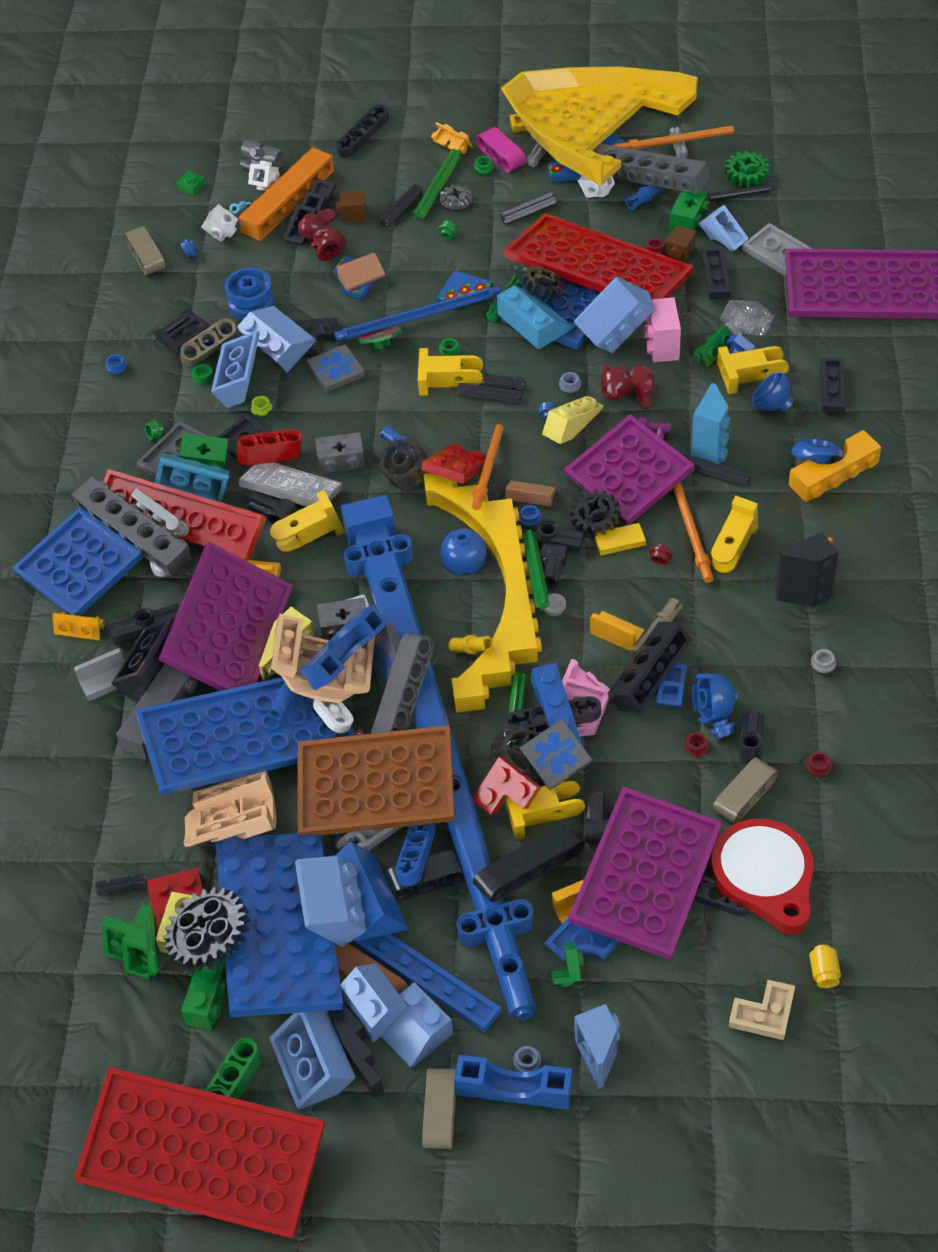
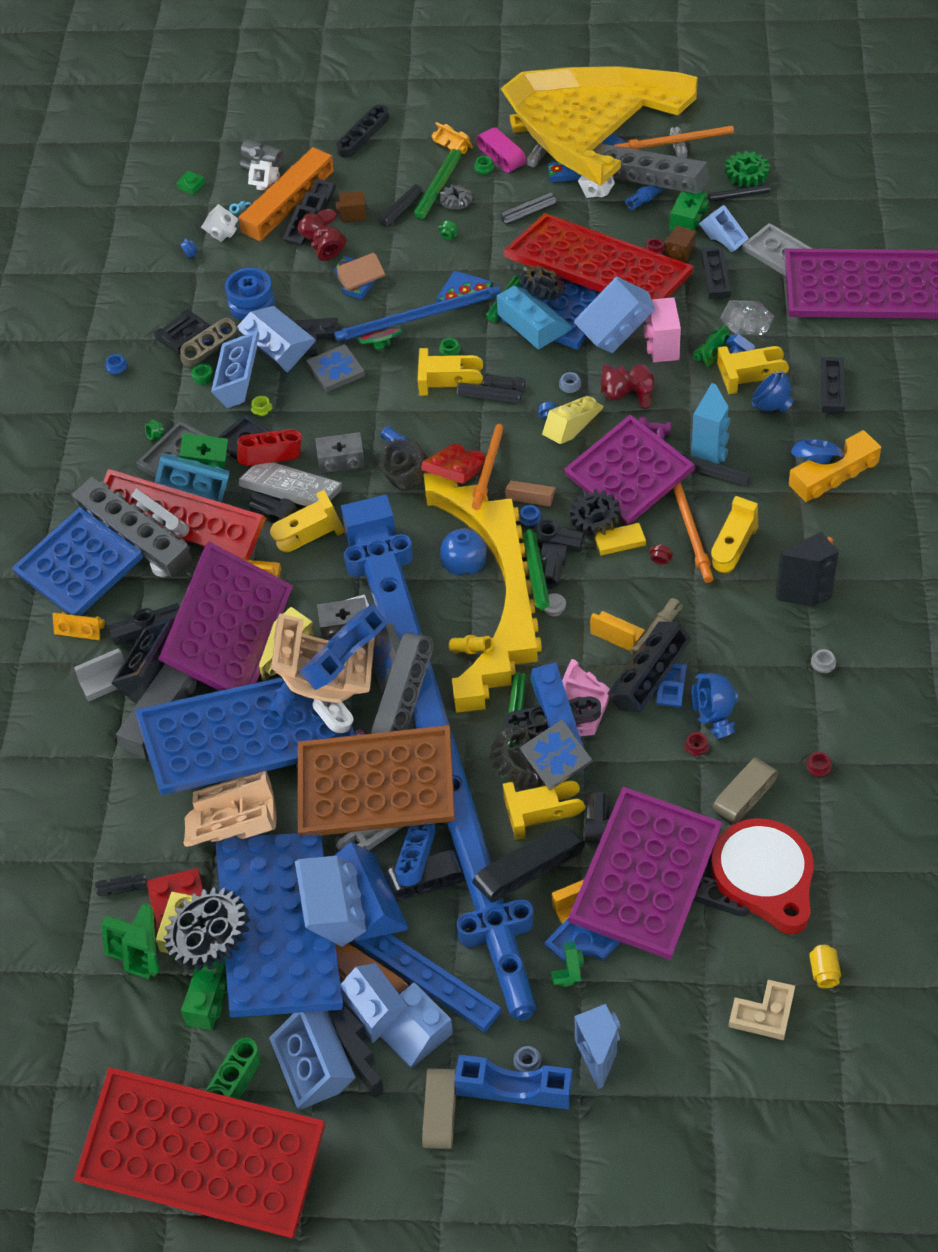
(144, 250): dark tan beam -> none
(505, 781): plate -> none
(751, 736): black piece -> none

